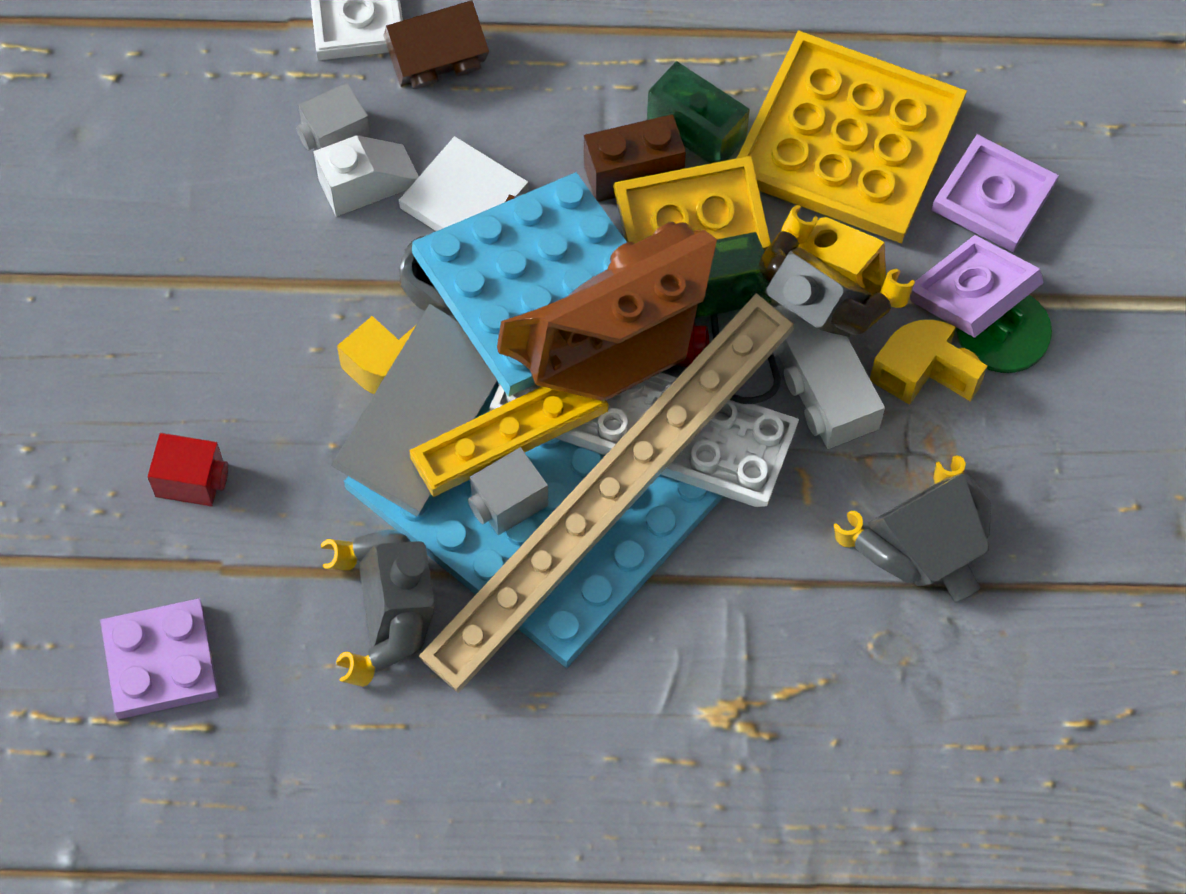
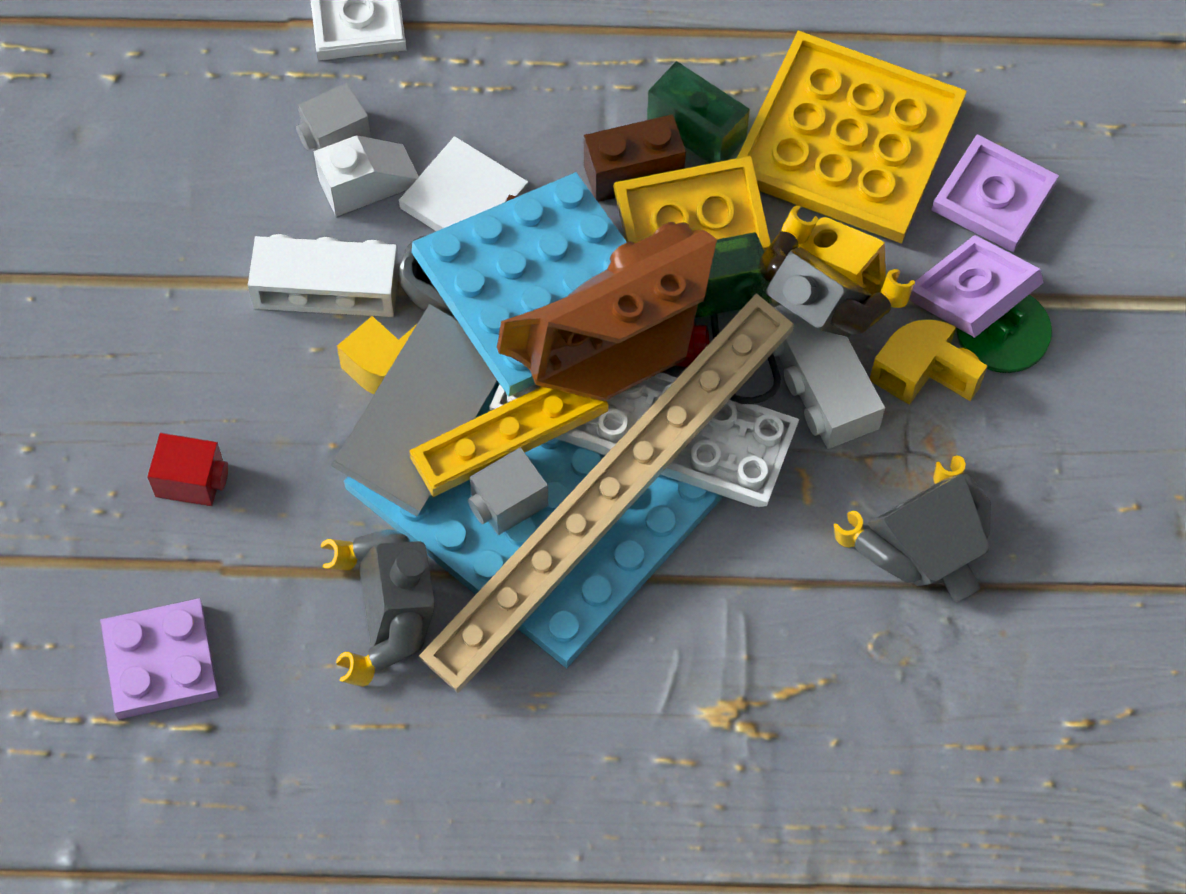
(324, 276): none -> white brick
(436, 45): reddish brown brick -> none

